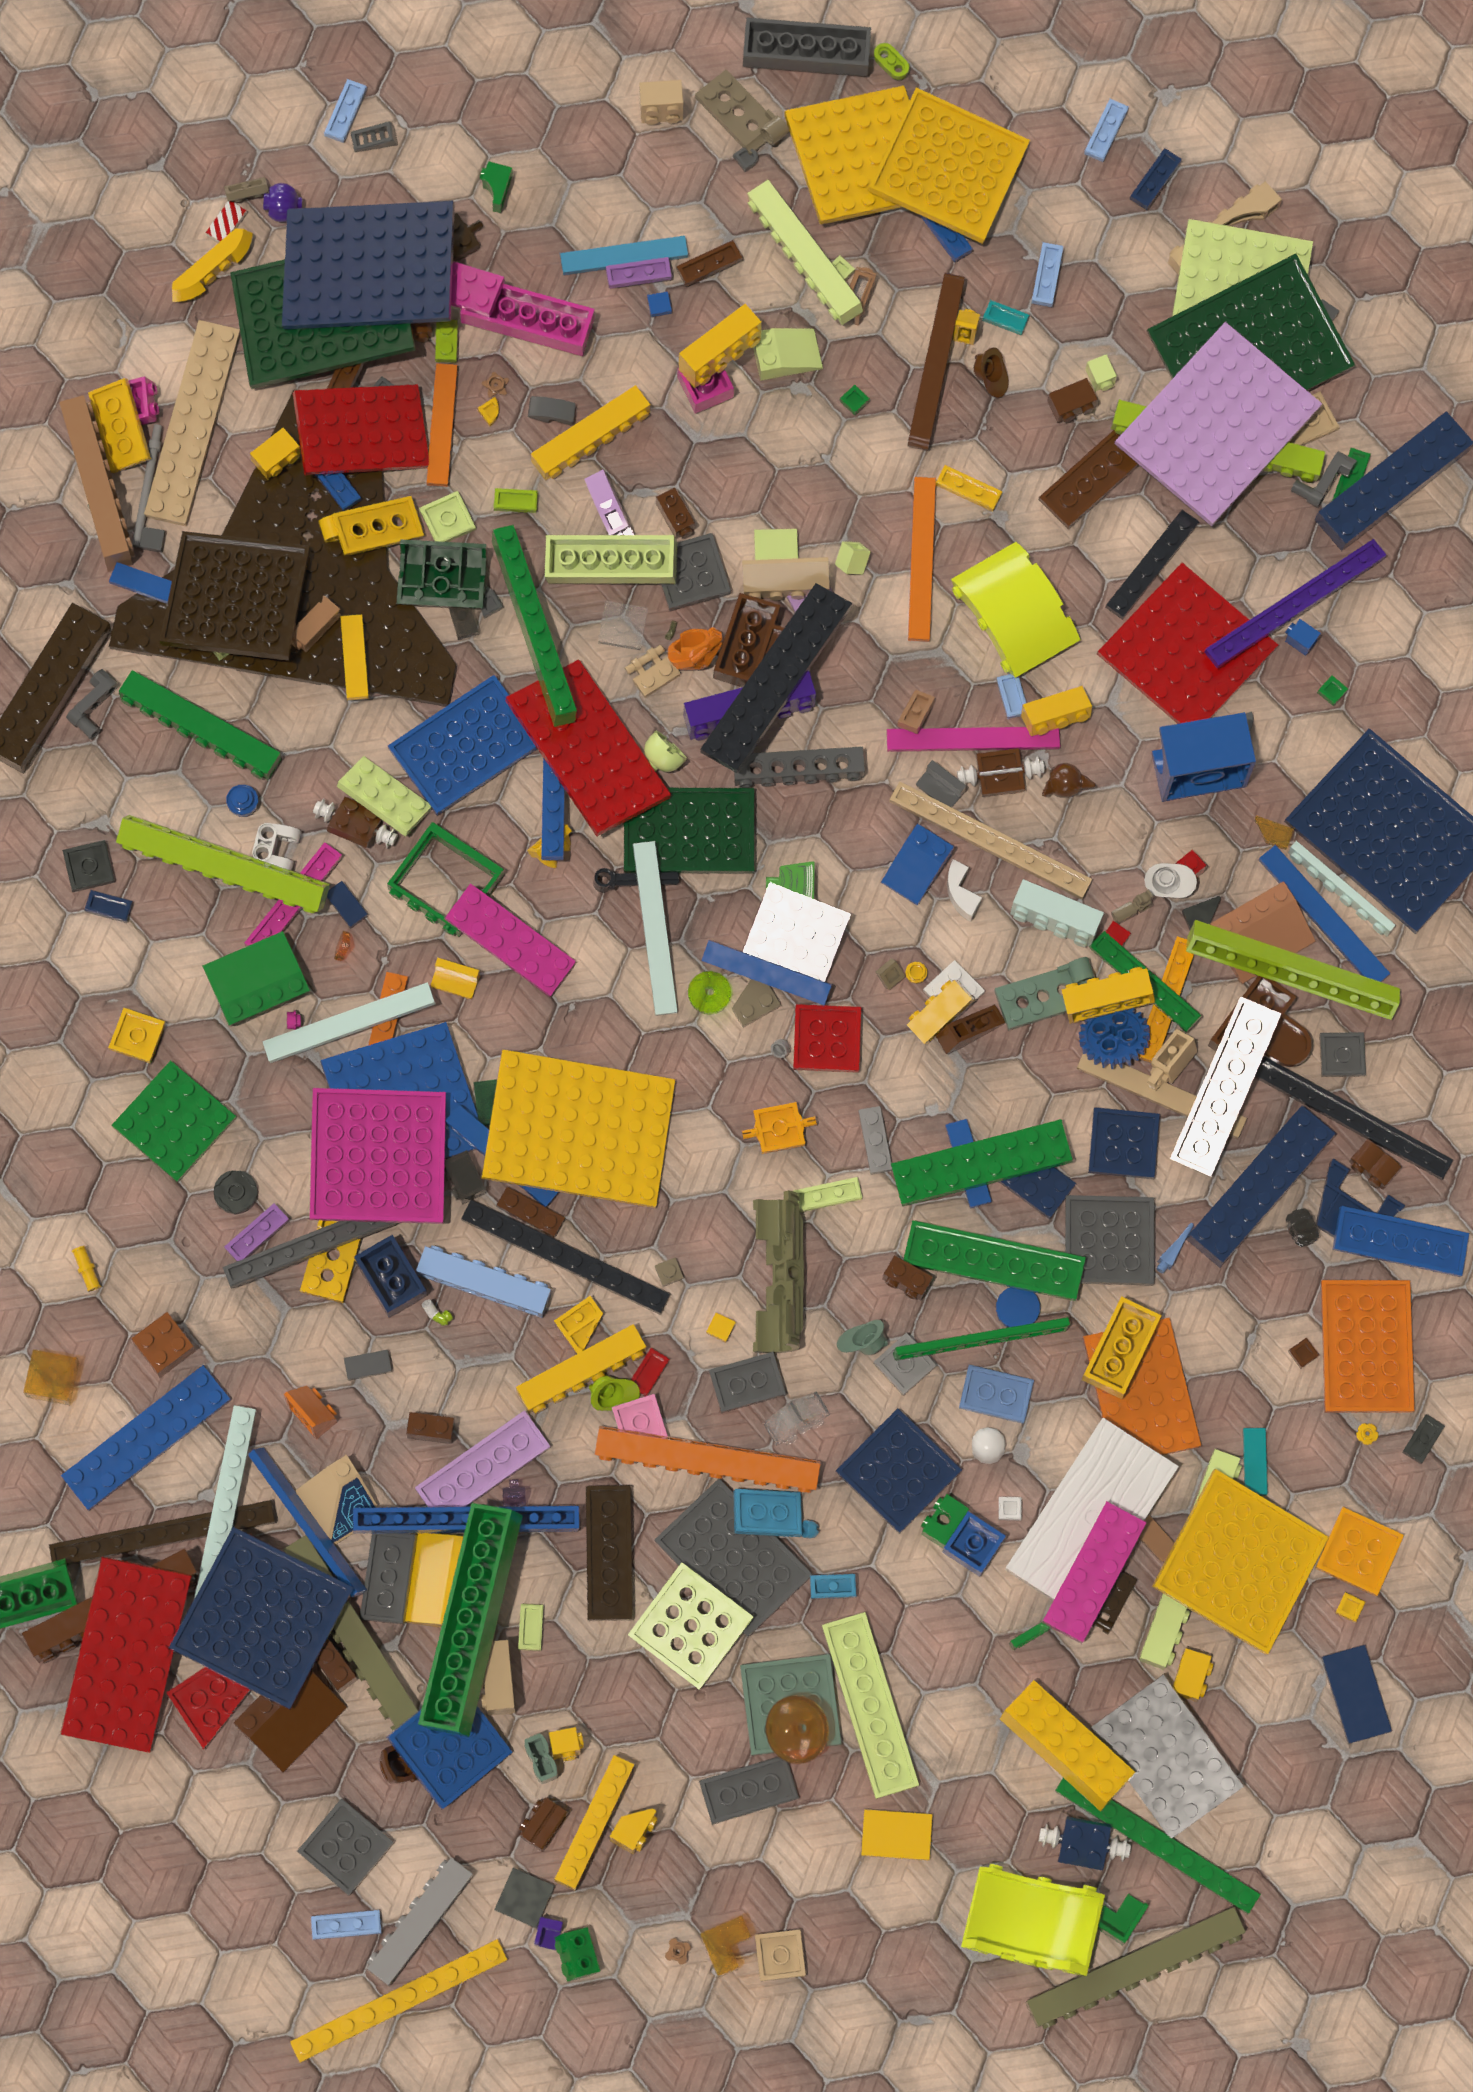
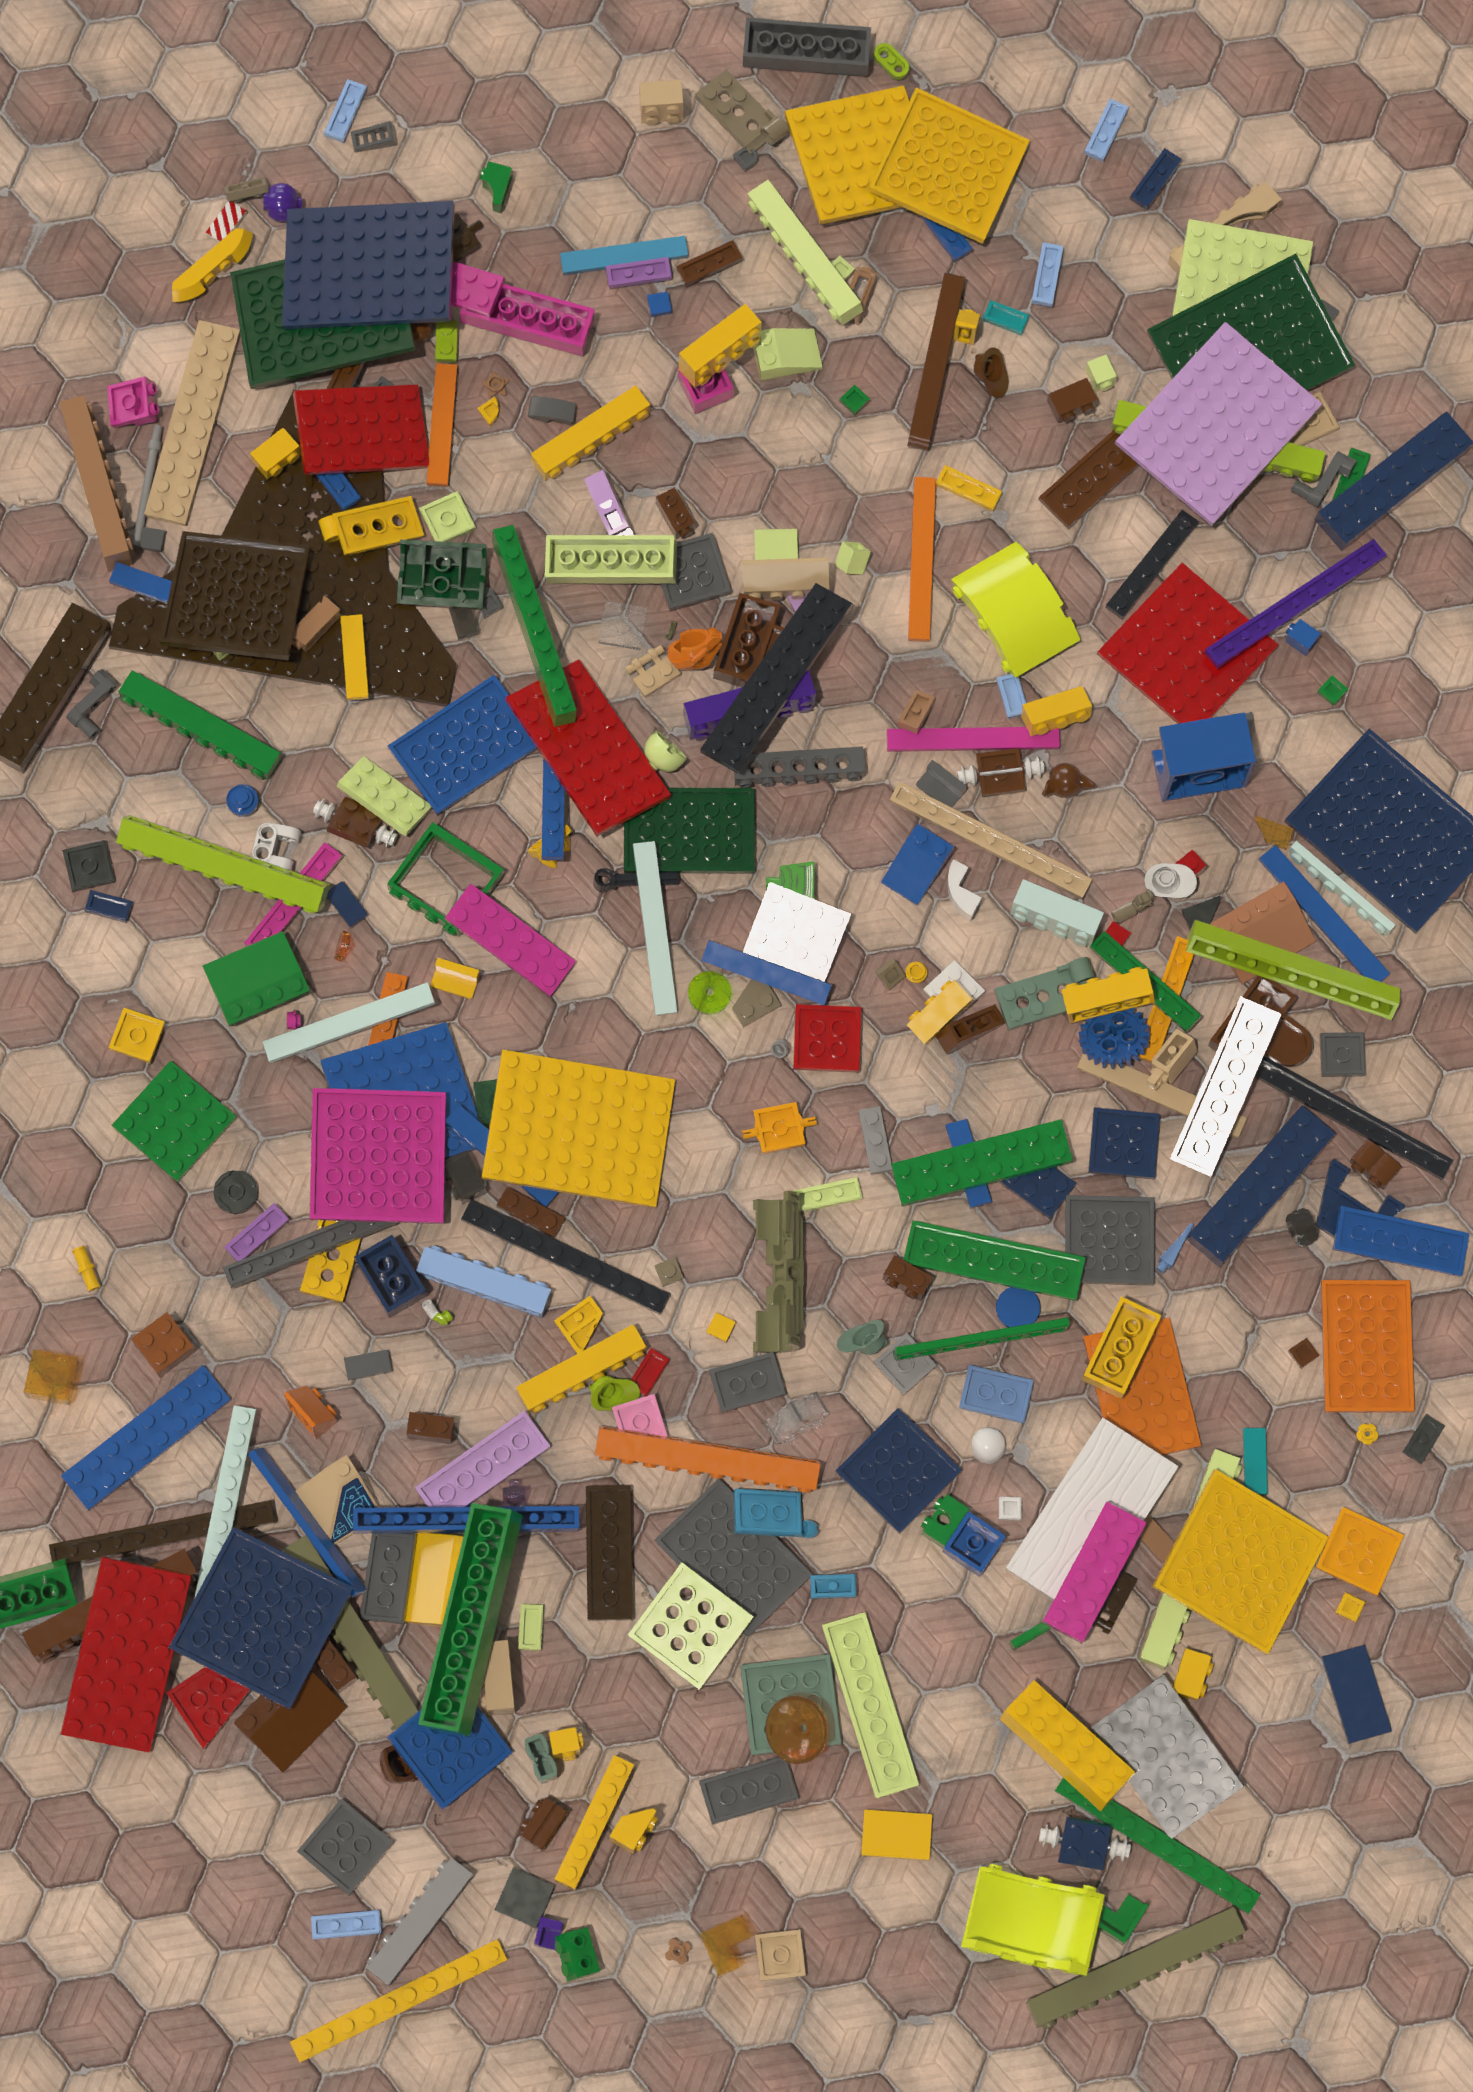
(119, 425): yellow tile -> none
(515, 500): lime tile -> none

